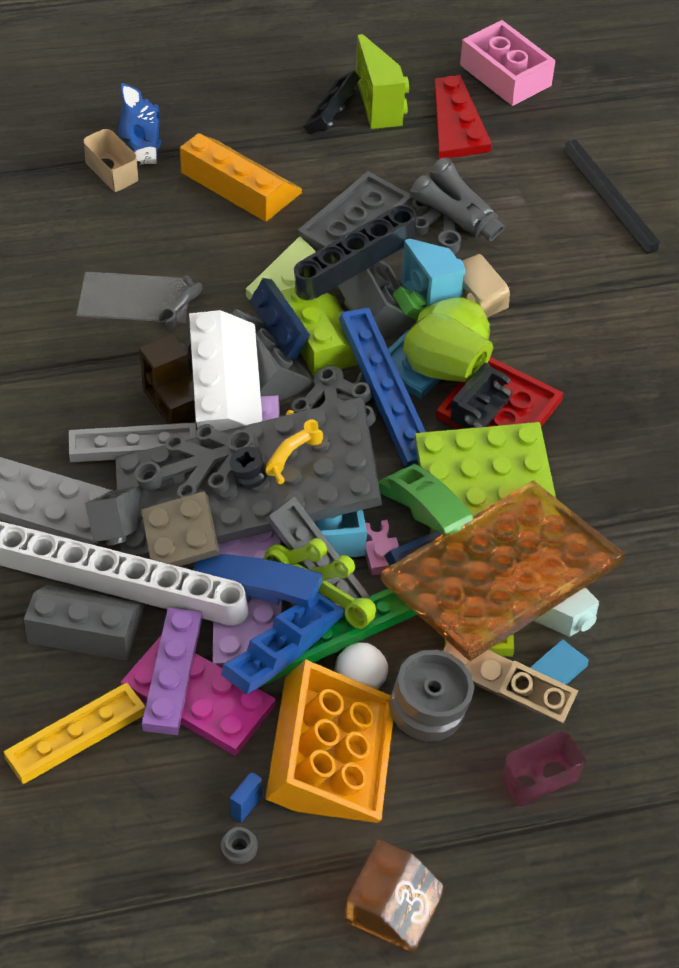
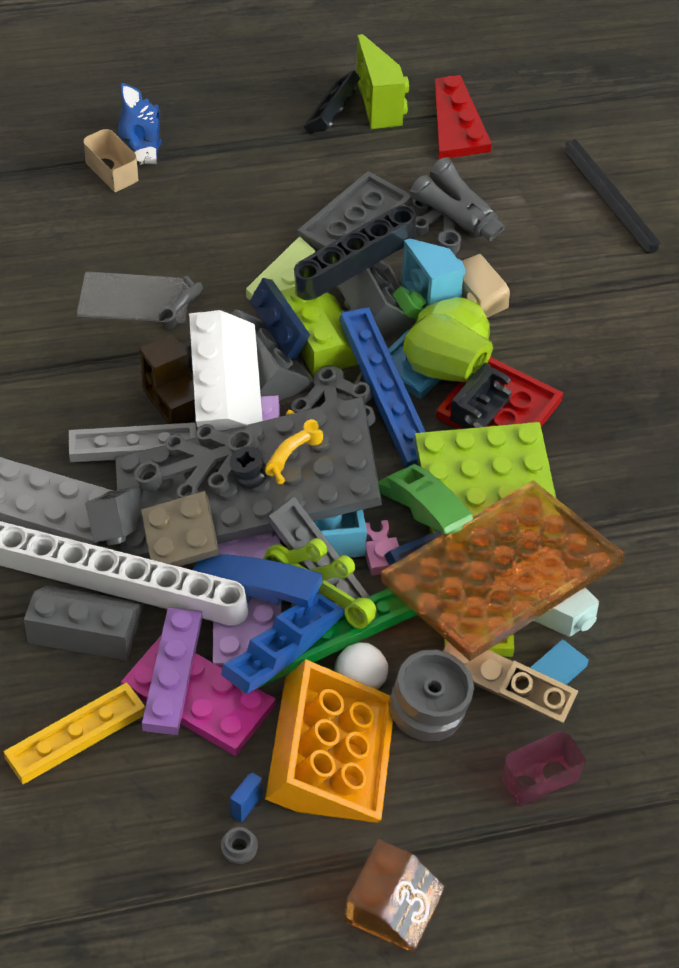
(236, 177): light orange slope -> none
(507, 62): bright pink brick -> none

